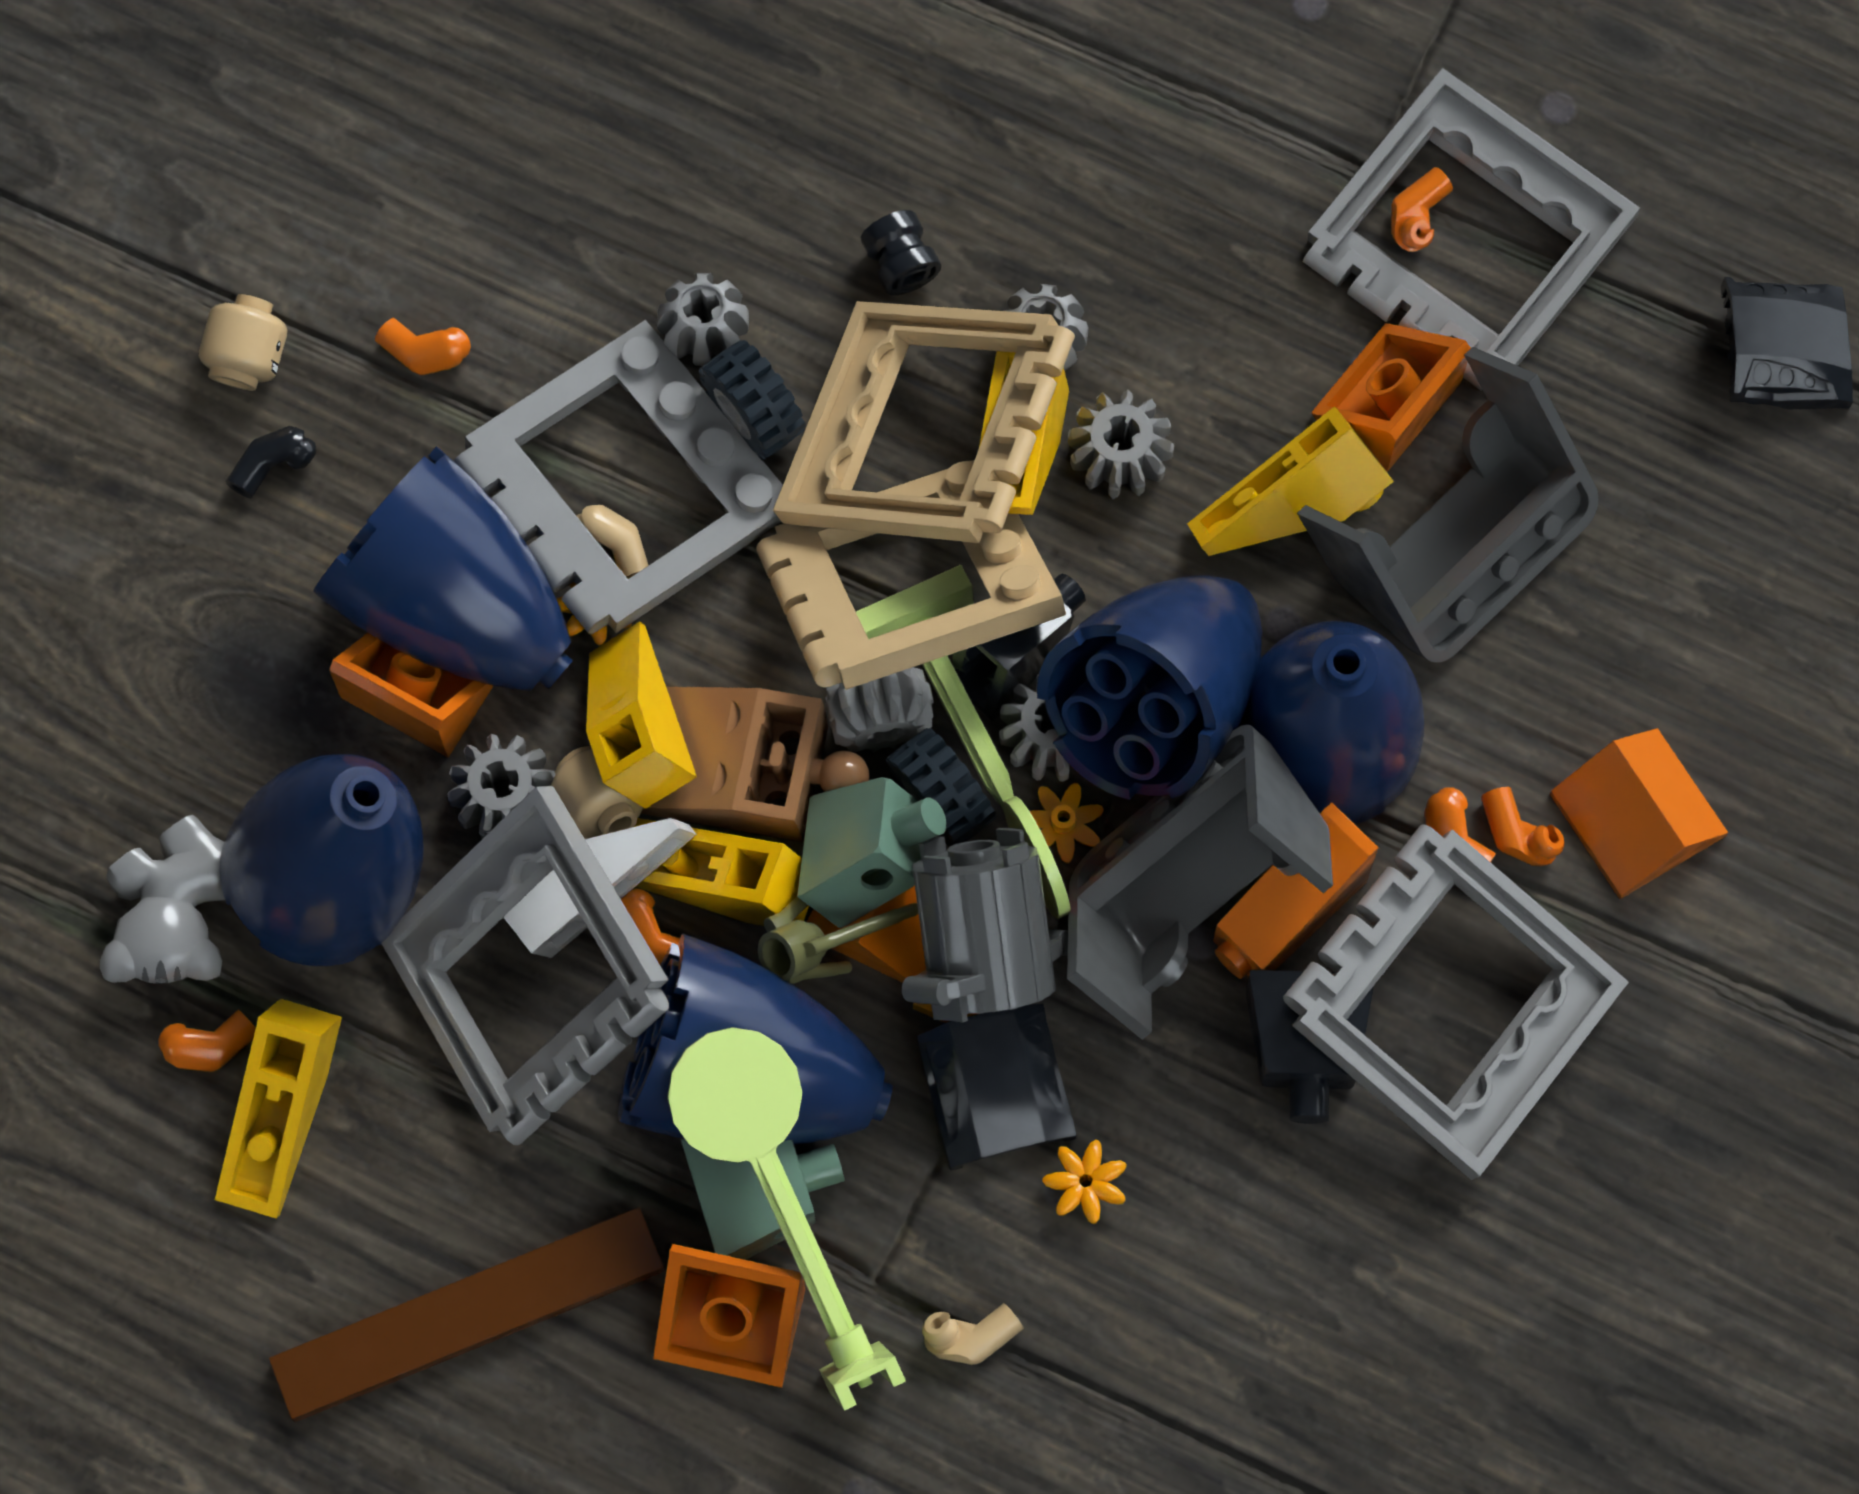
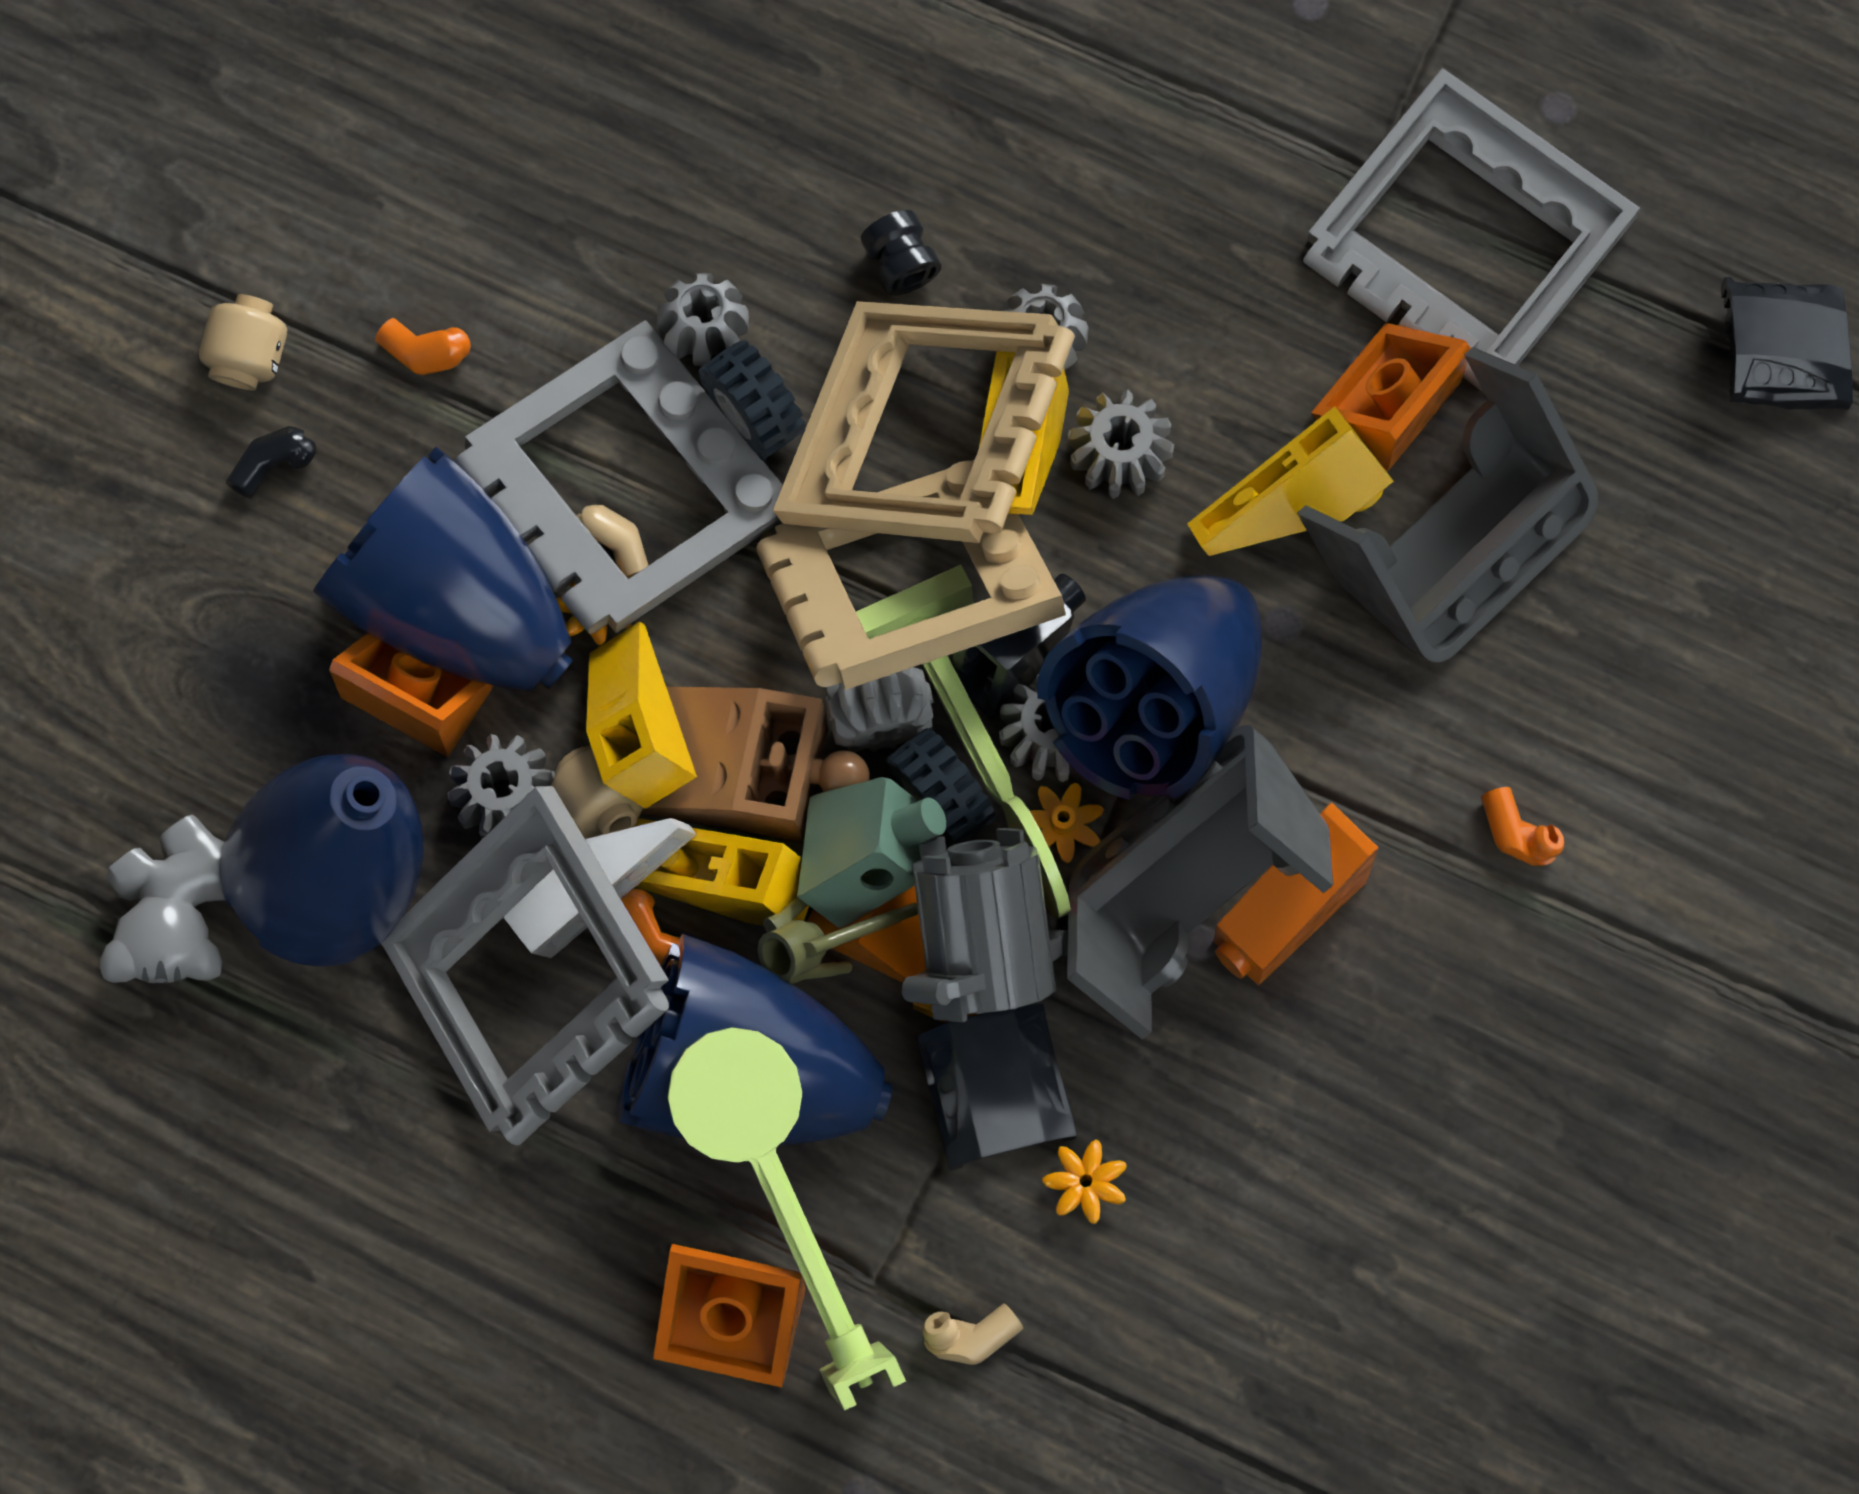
(205, 1049): orange arm -> none
(276, 1105): yellow slope -> none
(466, 1314): reddish brown tile -> none
(736, 1205): sand green torso -> none
(1286, 1055): black torso -> none
(1340, 715): dark blue cylinder -> none
(1411, 210): orange arm -> none
(1446, 813): orange arm -> none
(1524, 1056): light grey hinge -> none
(1637, 811): orange slope -> none

